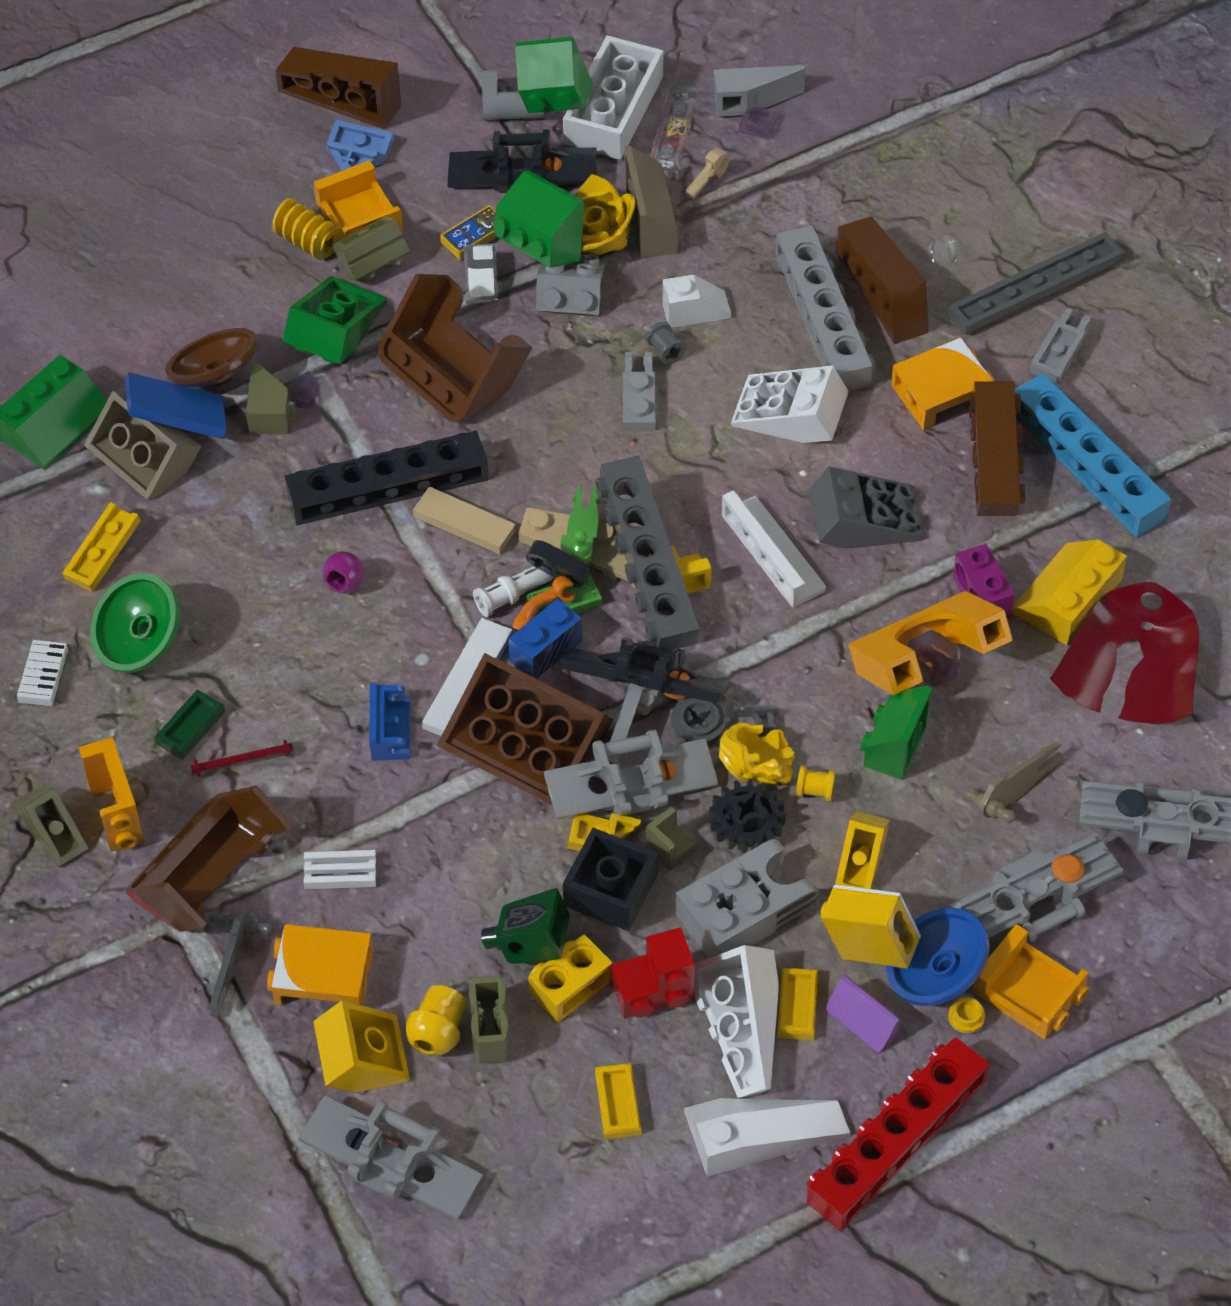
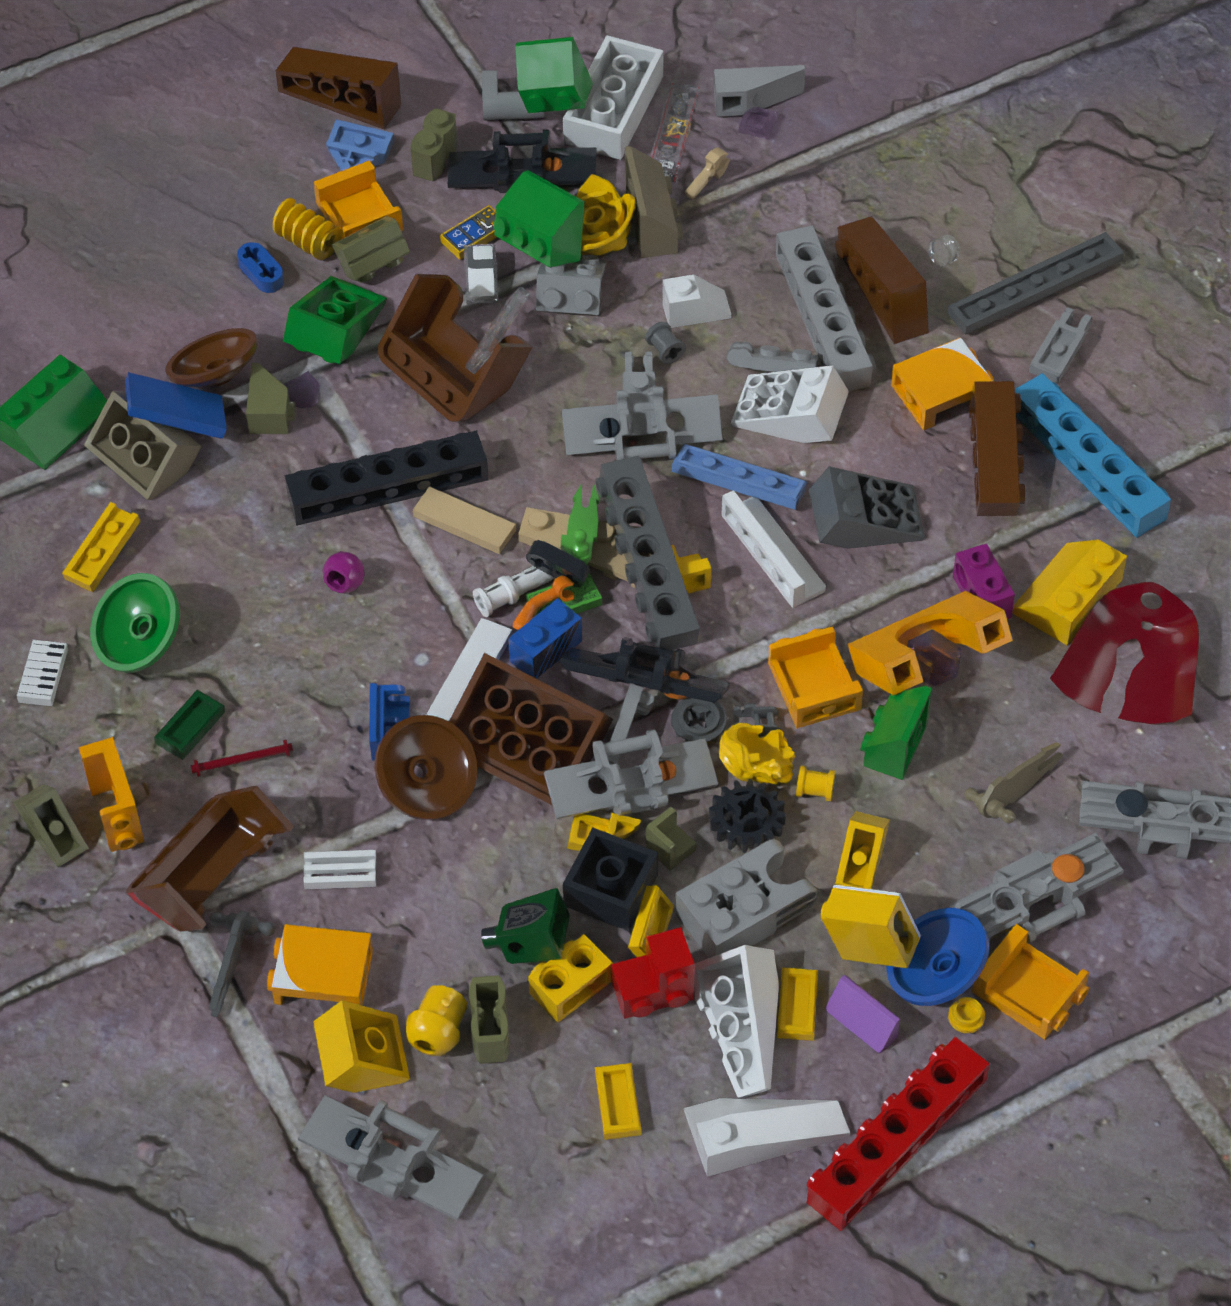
(265, 263): none -> blue beam
(433, 144): none -> olive brick
(443, 756): none -> reddish brown dish
(497, 329): none -> clear tile
(641, 413): none -> light grey piece
(651, 919): none -> yellow tile
(739, 476): none -> medium blue tile
(769, 358): none -> light grey hinge
(813, 677): none -> light orange panel

